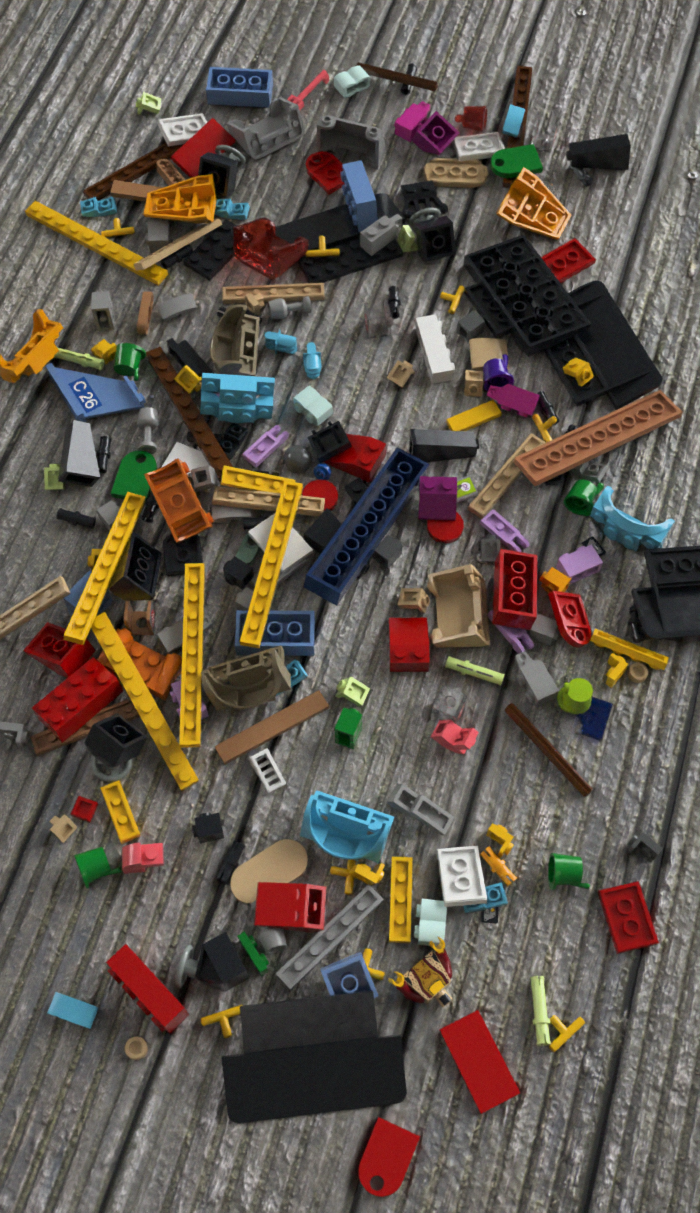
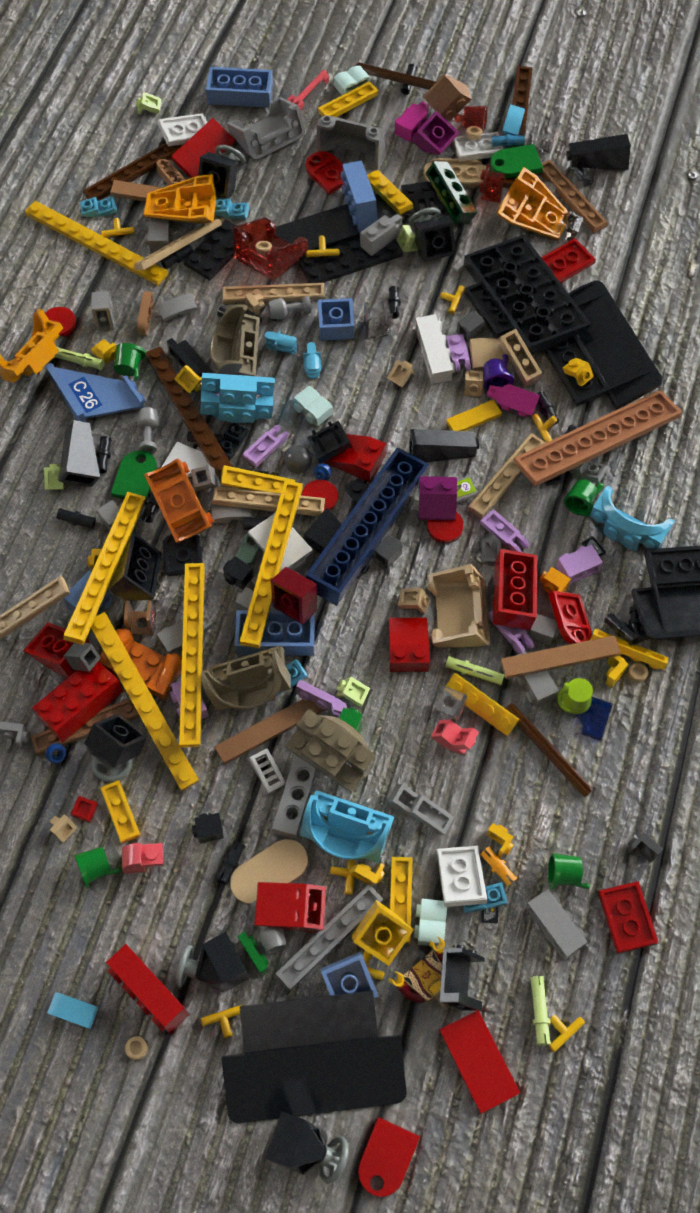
(57, 758): none -> blue plate
(65, 317): none -> red tile
(82, 657): none -> dark grey brick
(263, 246): none -> tan tile
(292, 827): none -> light grey brick
(294, 595): none -> dark red brick
(300, 1147): none -> black piece
(321, 698): none -> lavender hinge
(331, 747): none -> dark tan piece
(336, 319): none -> medium blue brick
(349, 100): none -> yellow plate
(381, 933): none -> yellow slope
(389, 192): none -> yellow plate
(448, 97): none -> medium nougat slope
(451, 192): none -> dark green brick
(456, 978): none -> black panel
(458, 351): none -> lavender hinge
(474, 133): none -> tan tile
(484, 705): none -> yellow plate
(492, 185): none -> clear red bracket
(508, 140): none -> dark azure pin
(520, 358): none -> tan brick
(556, 924): none -> light grey brick
(560, 657): none -> medium nougat tile
(573, 197): none -> medium nougat tile
(573, 224): none -> clear smoke bracket
(621, 629): none -> black pin

